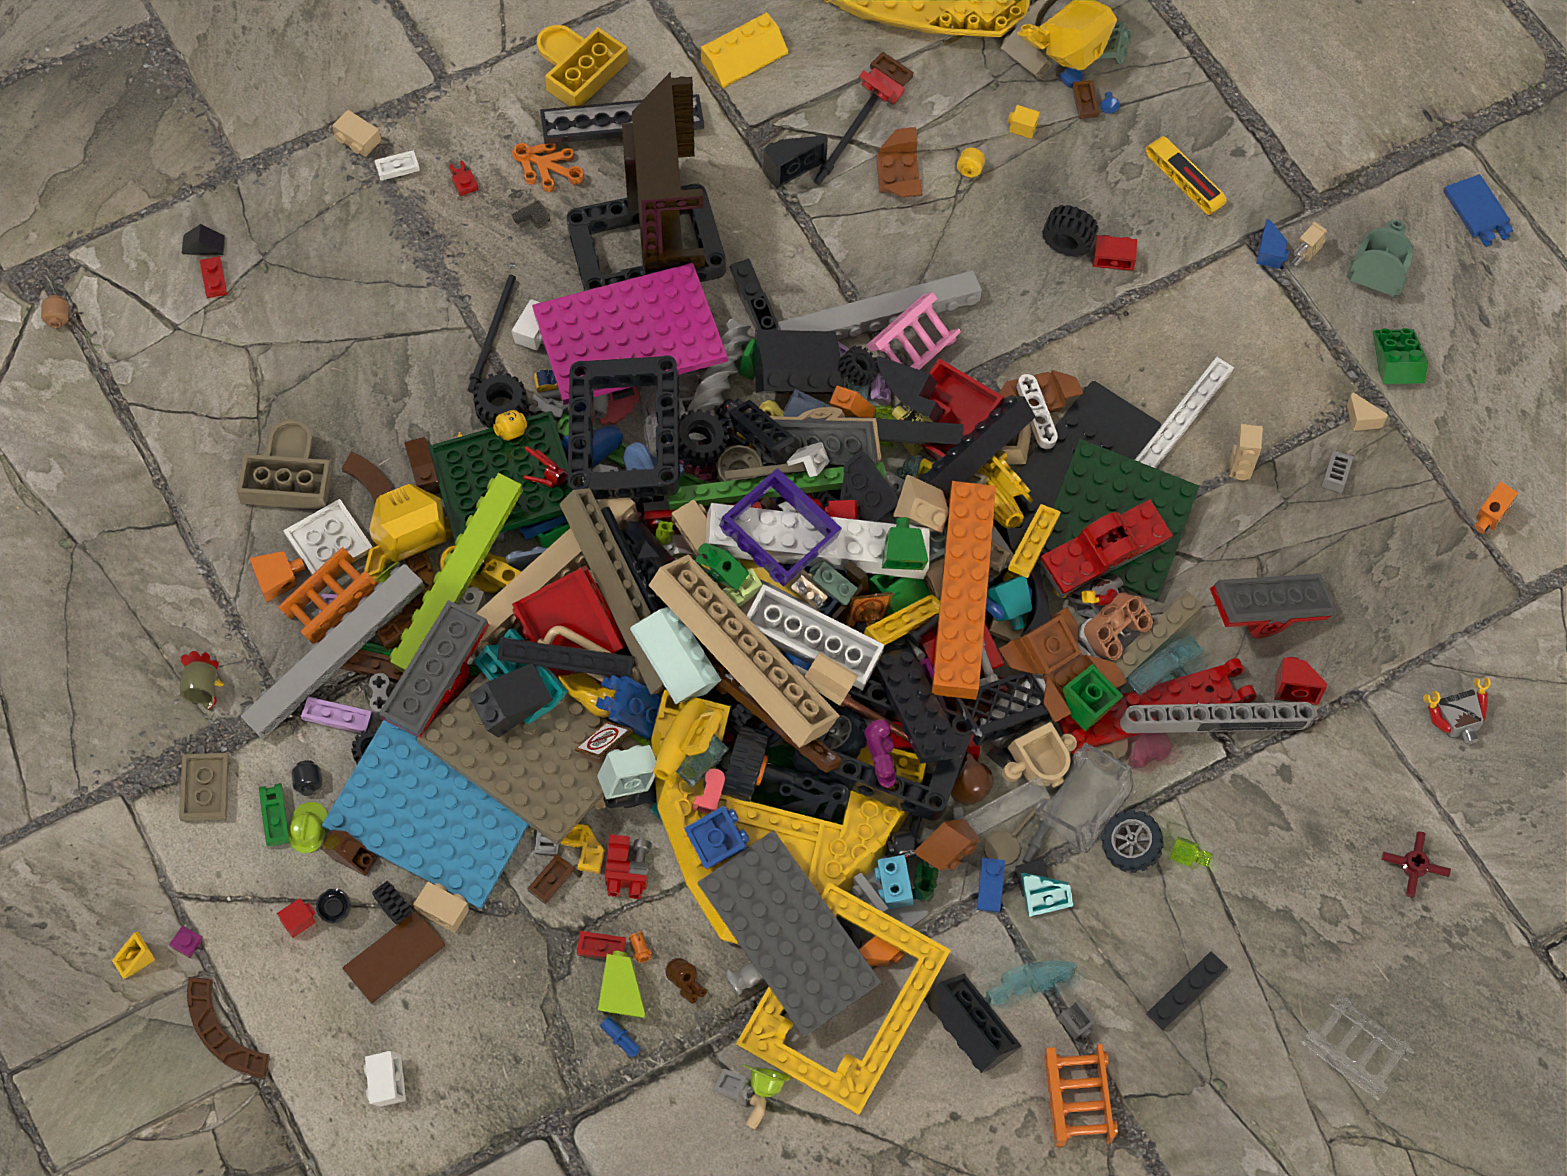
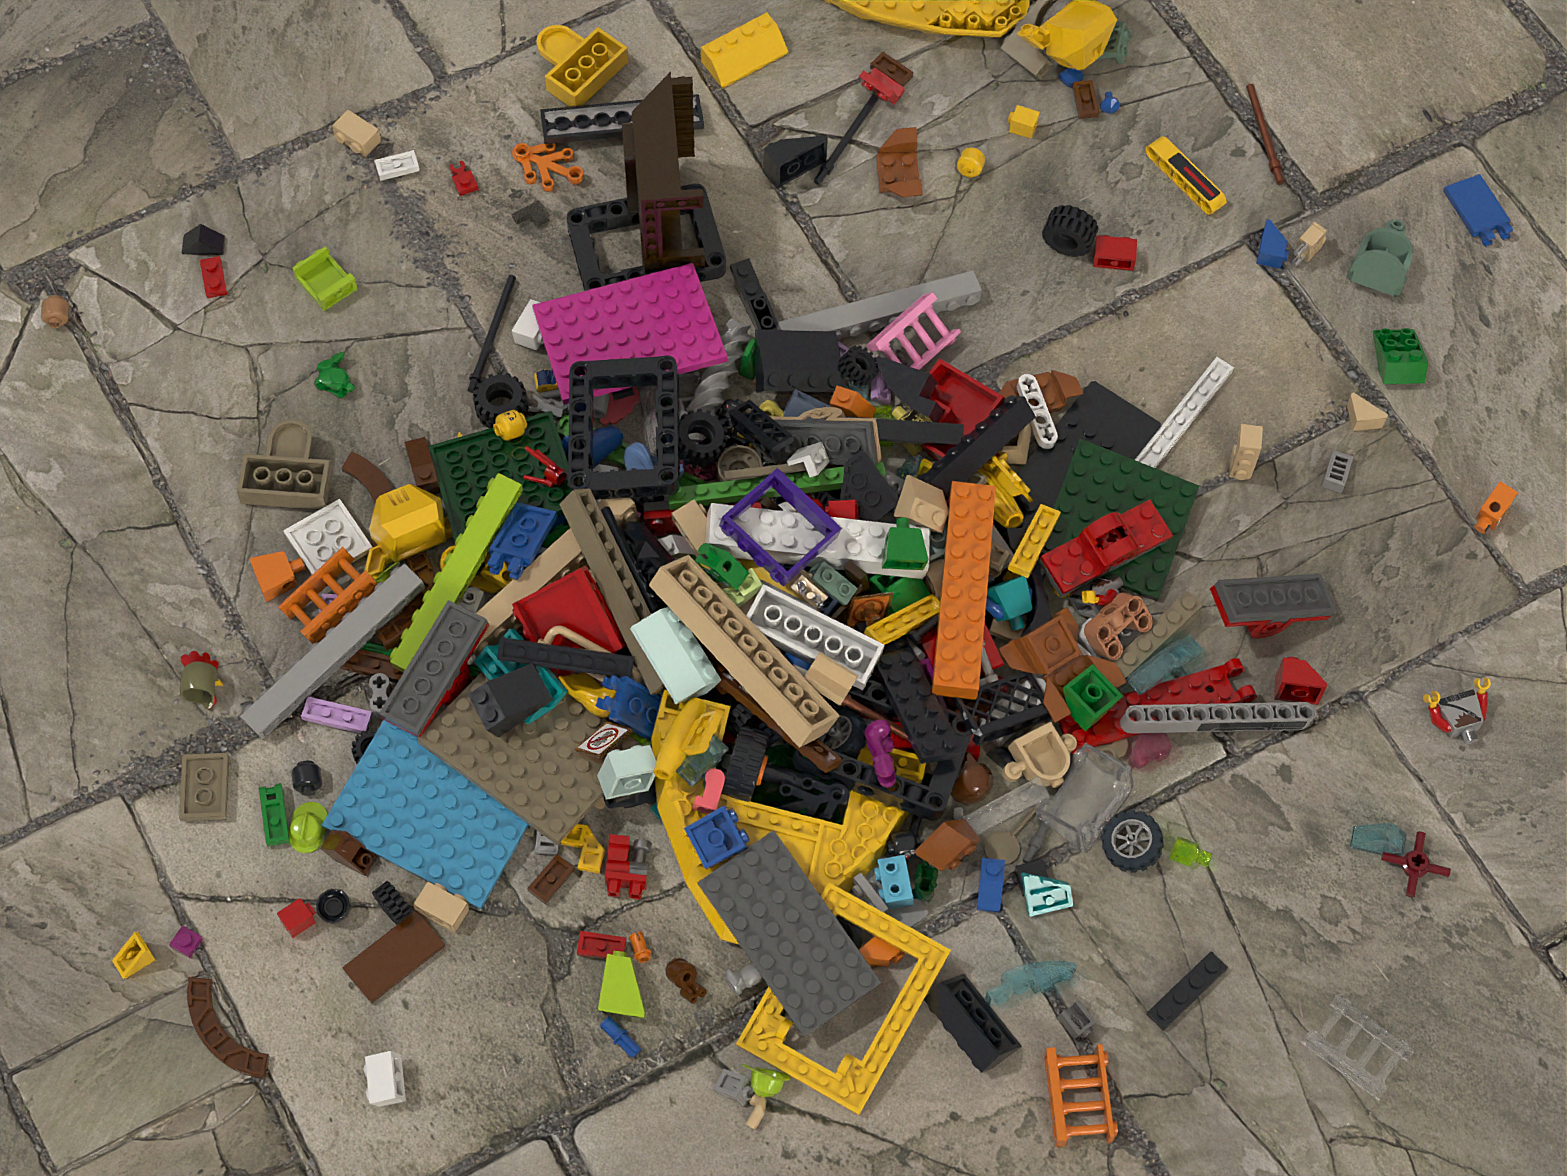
(324, 279): none -> lime panel
(333, 378): none -> green animal
(520, 538): none -> blue tile
(665, 532): lime hose -> none
(1274, 164): none -> copper bar
(1378, 838): none -> clear light blue slope

